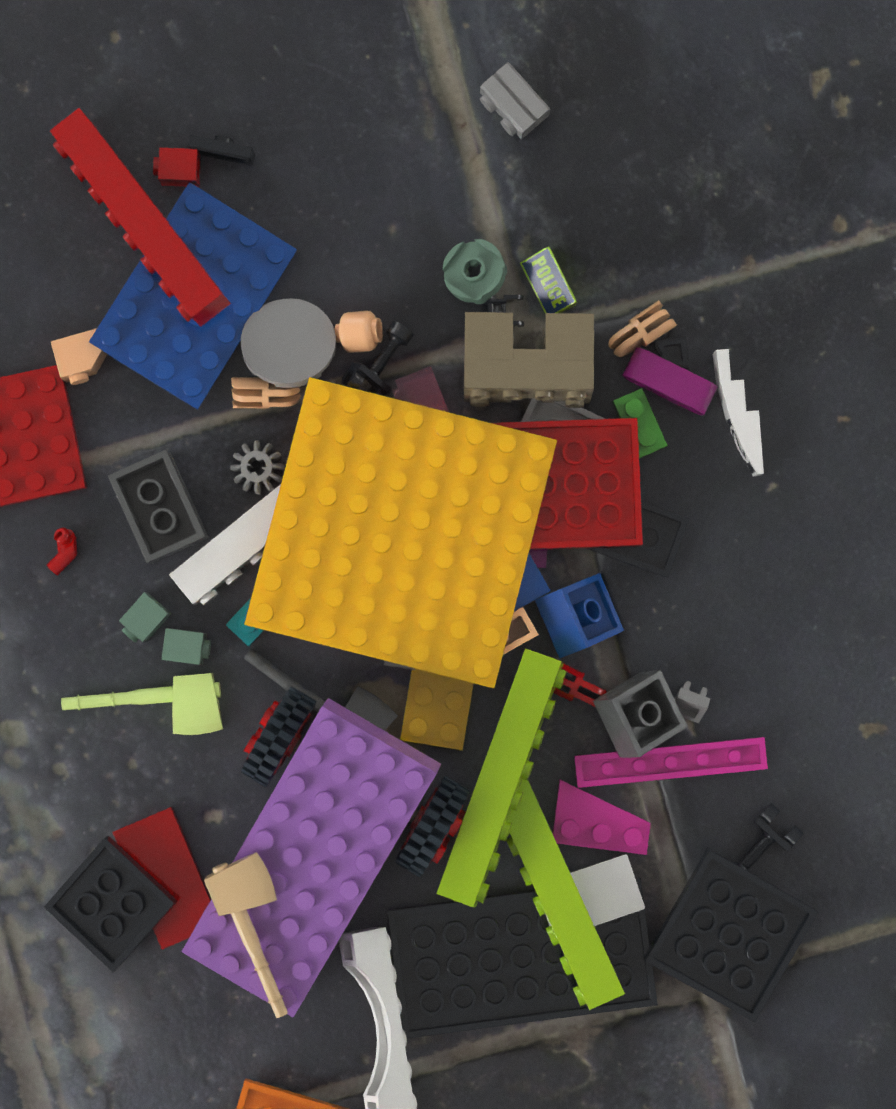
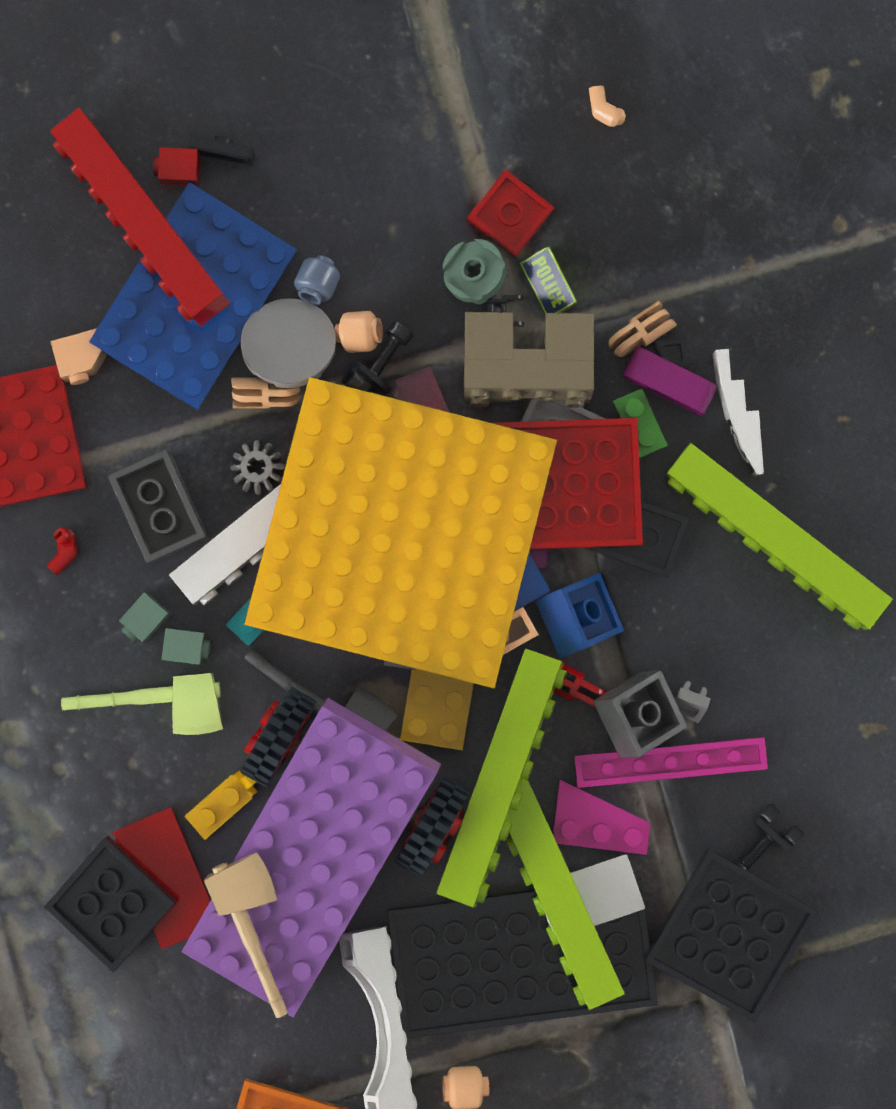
(221, 804): none -> yellow hinge
(317, 279): none -> sand blue head
(464, 1087): none -> light nougat head
(510, 213): none -> red tile
(513, 101): light grey brick -> none
(604, 111): none -> light nougat arm
(778, 537): none -> lime brick

